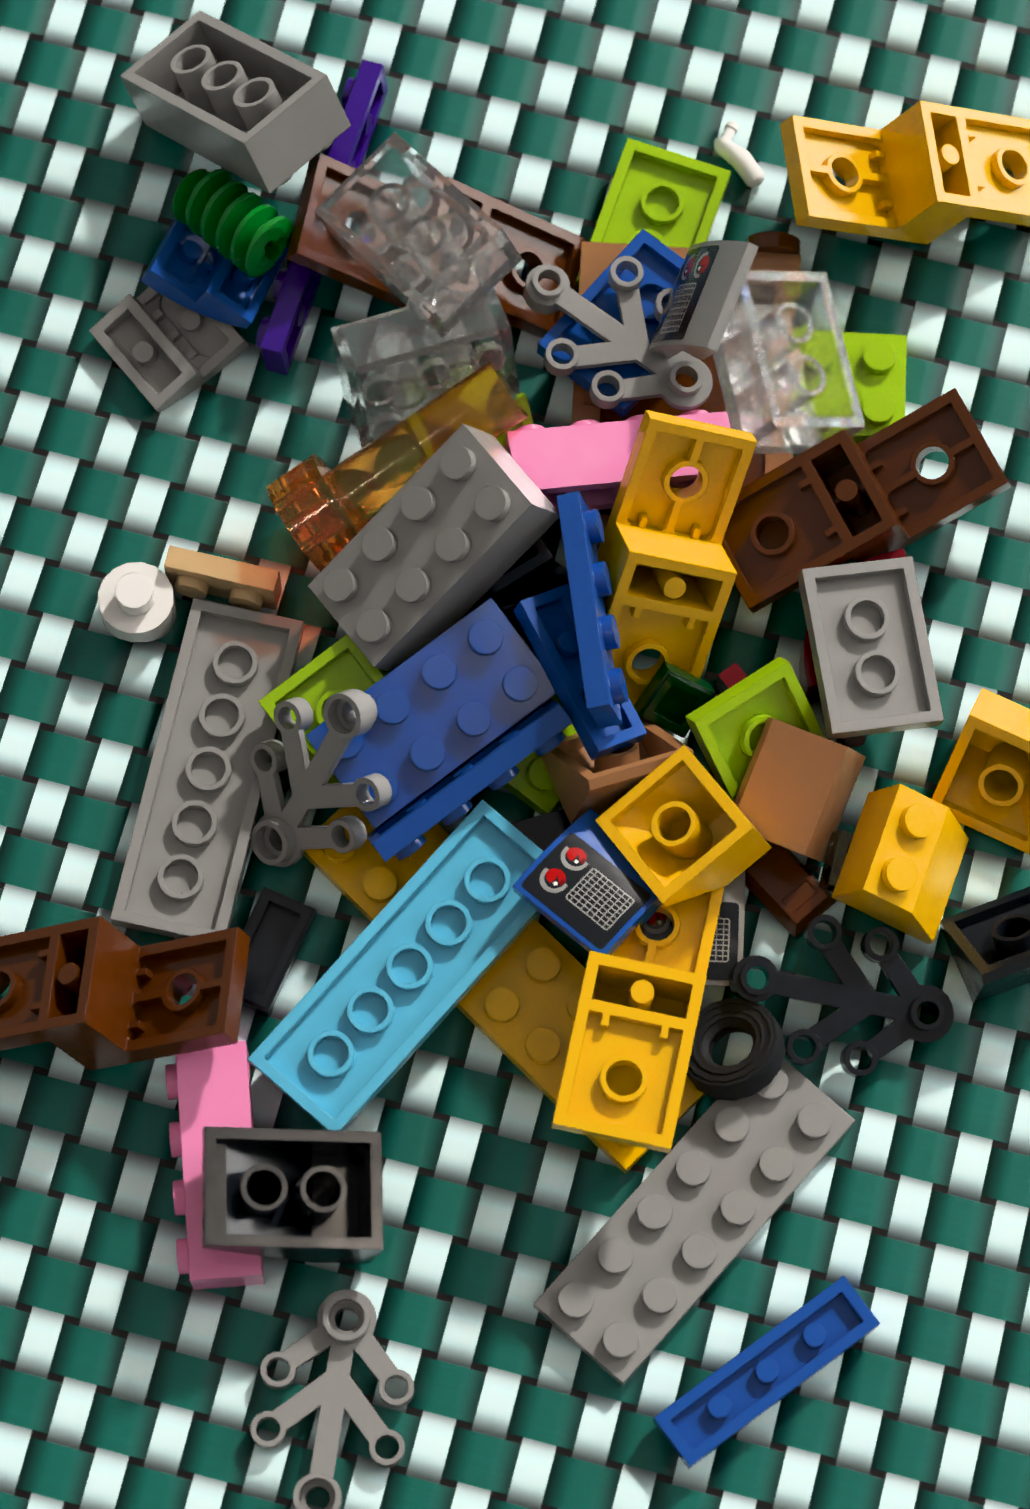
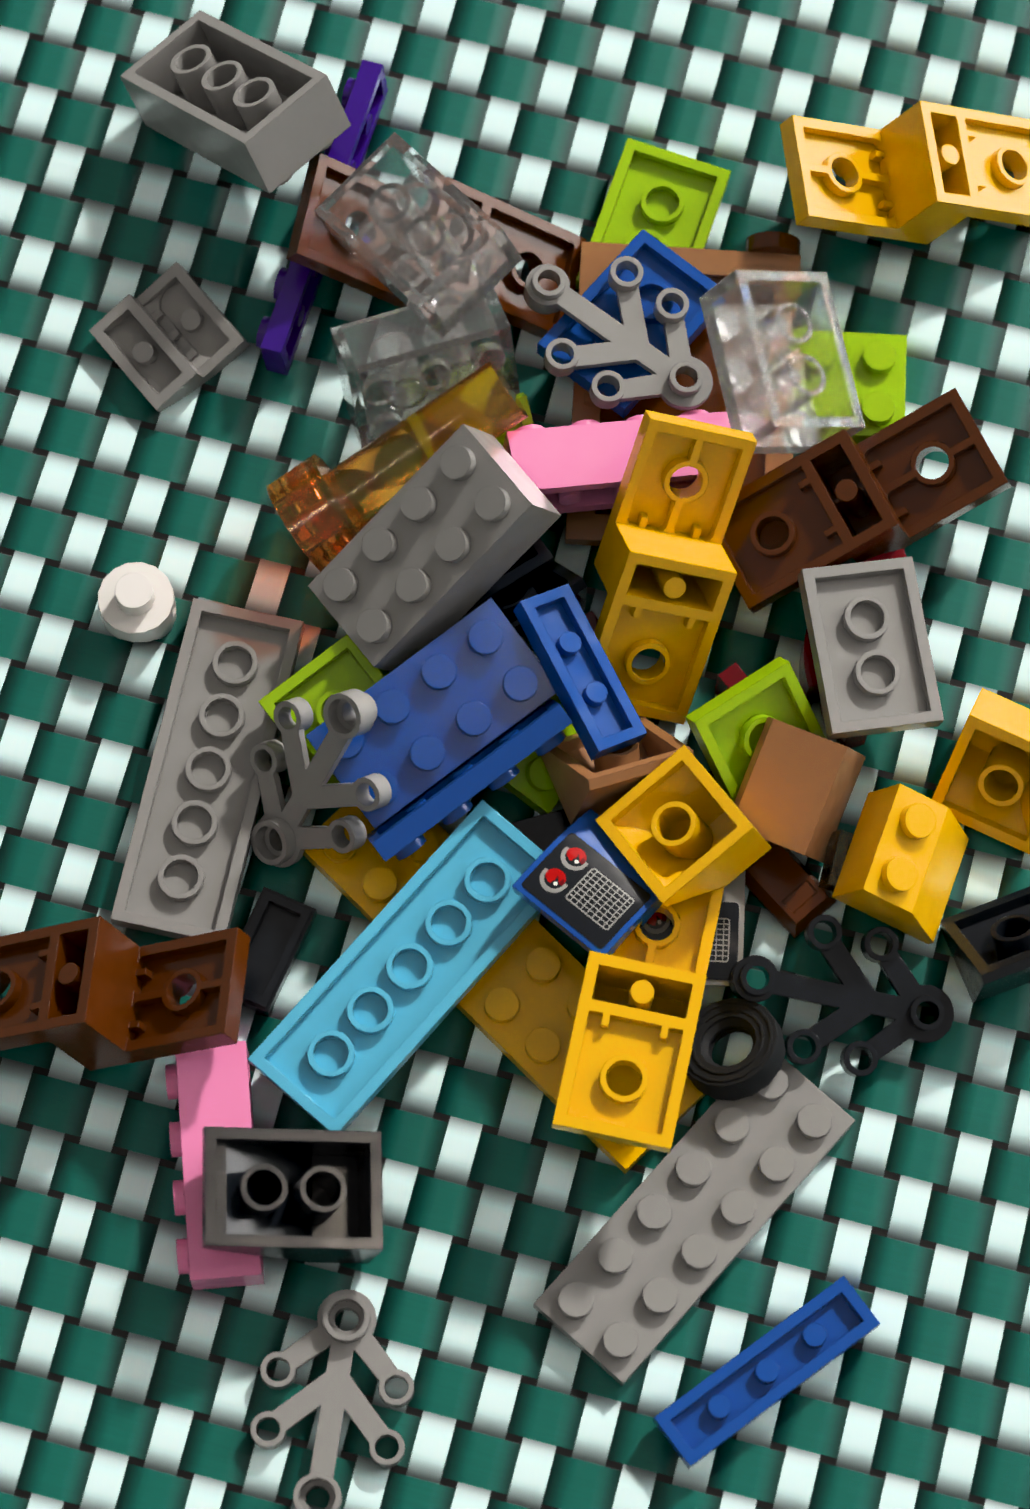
(204, 280): blue slope -> none
(232, 220): green piece -> none
(242, 583): tan plate -> none
(595, 630): blue plate -> none
(671, 697): dark green tile -> none
(703, 298): light grey slope -> none
(738, 157): white piece -> none

